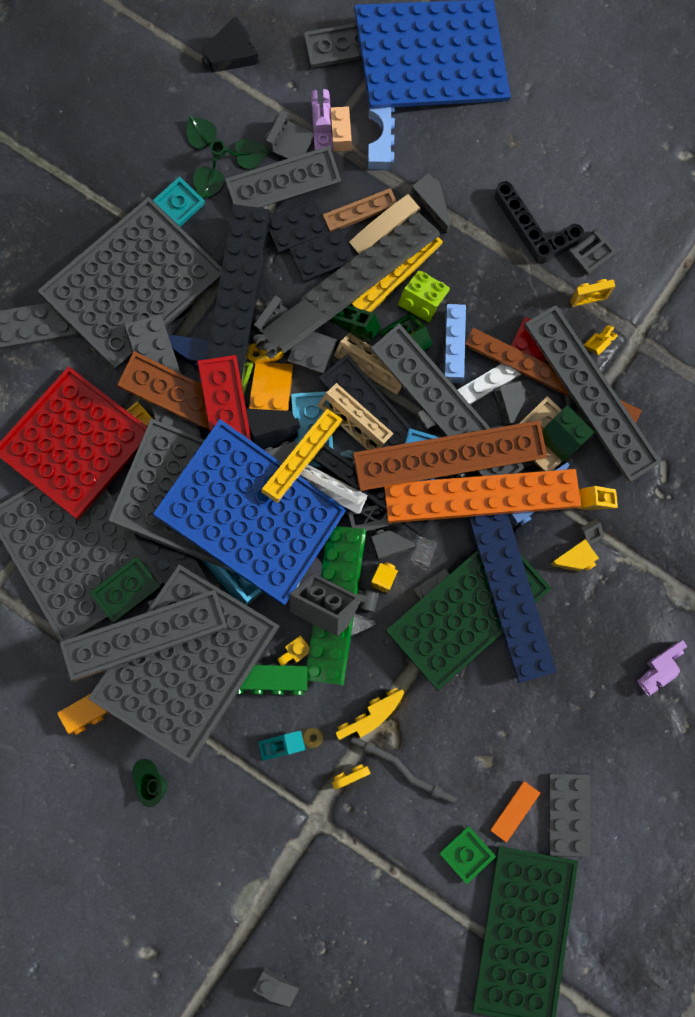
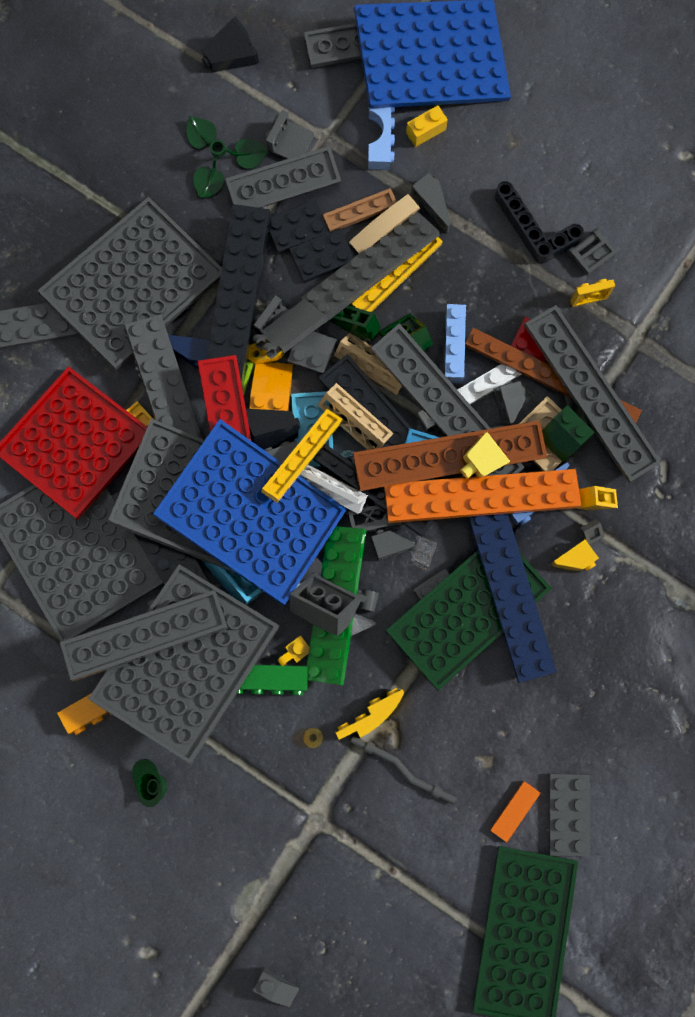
(125, 589): dark green plate -> none
(165, 389): dark orange plate -> none
(179, 201): teal plate -> none
(281, 745): teal slope -> none
(321, 121): lavender plate -> none
(341, 129): light nougat brick -> none
(342, 779): yellow plate -> none
(384, 577): yellow slope -> none
(423, 296): lime bracket -> none
(426, 126): none -> yellow brick
(467, 854): green plate -> none
(483, 457): none -> light yellow torso
(601, 341): yellow plate -> none
(662, 669): lavender plate -> none

